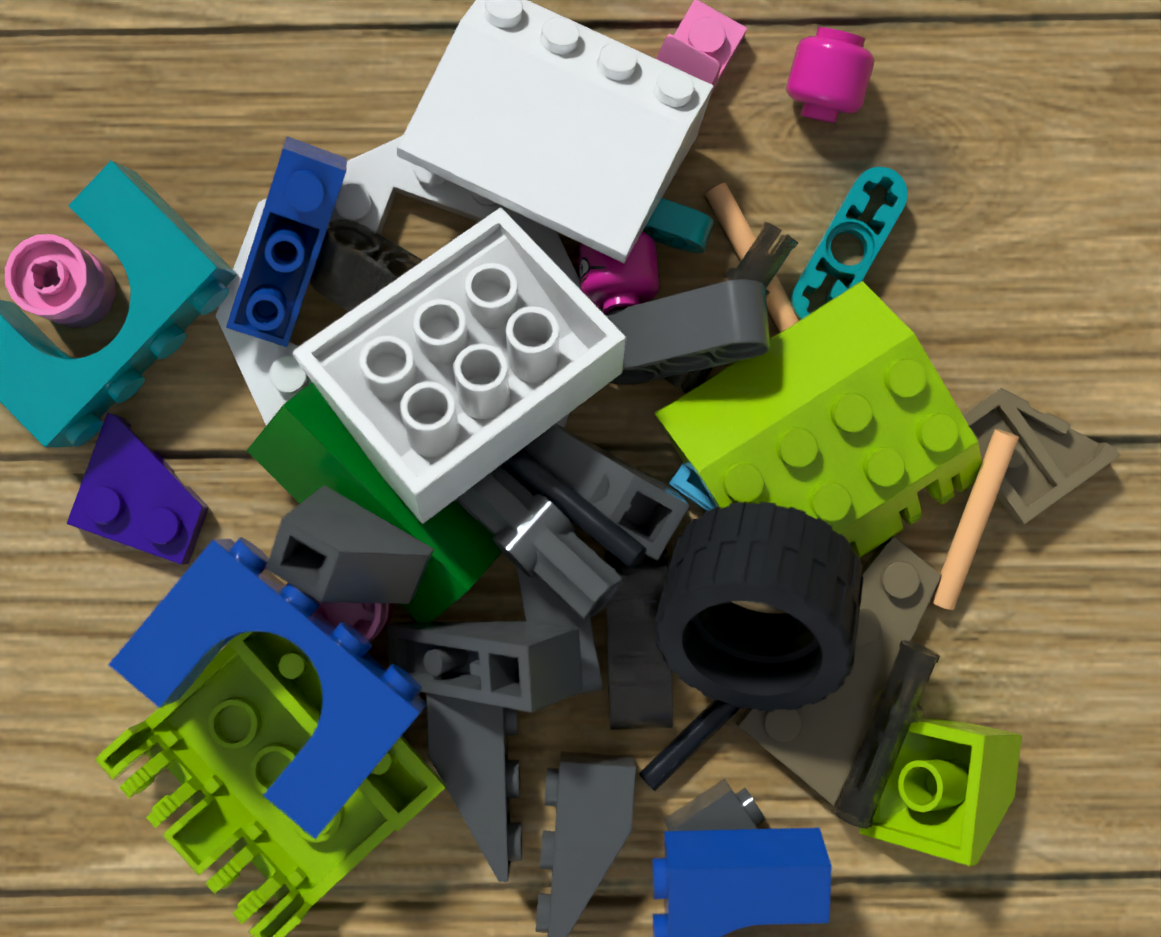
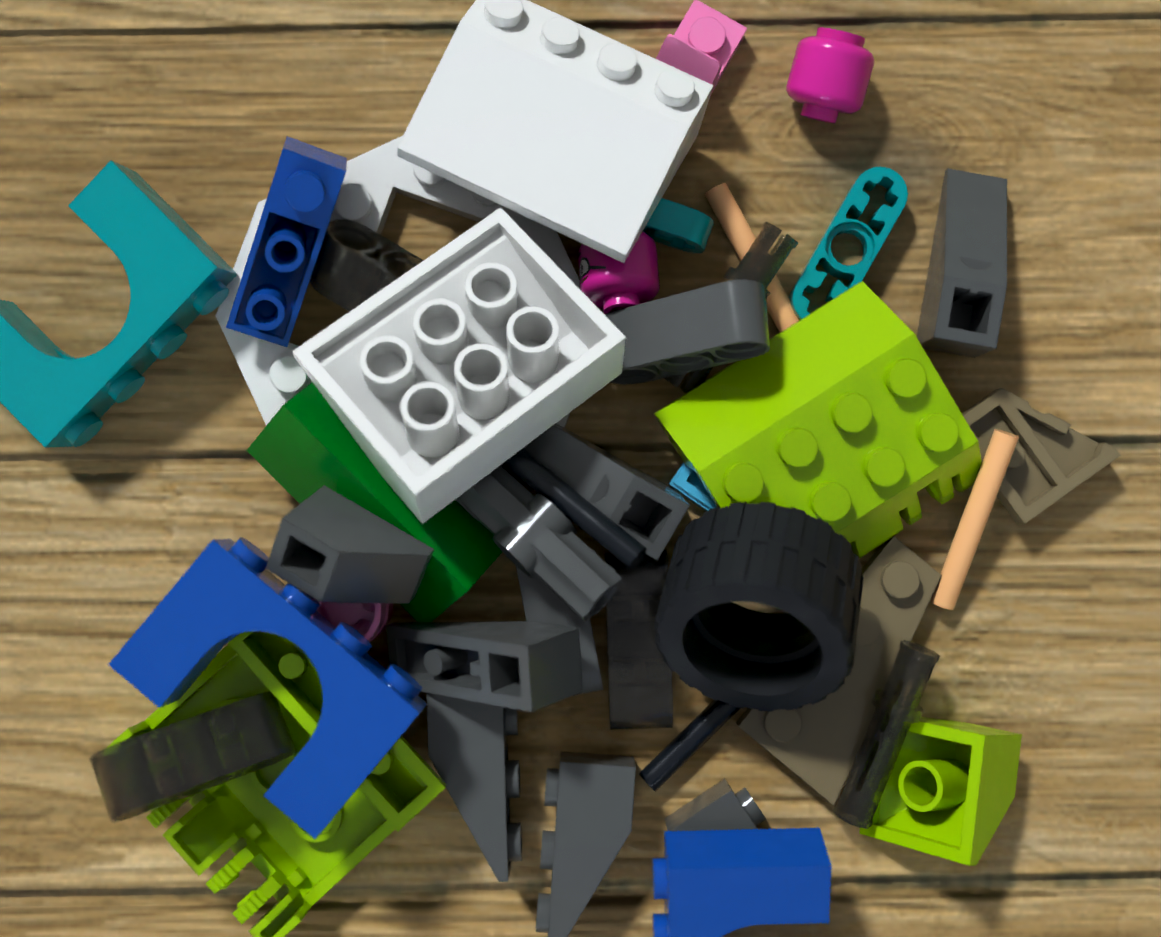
(60, 281): bright pink wheel -> none
(136, 497): dark purple wing -> none
(191, 756): none -> clear smoke beam
(966, 267): none -> dark grey slope

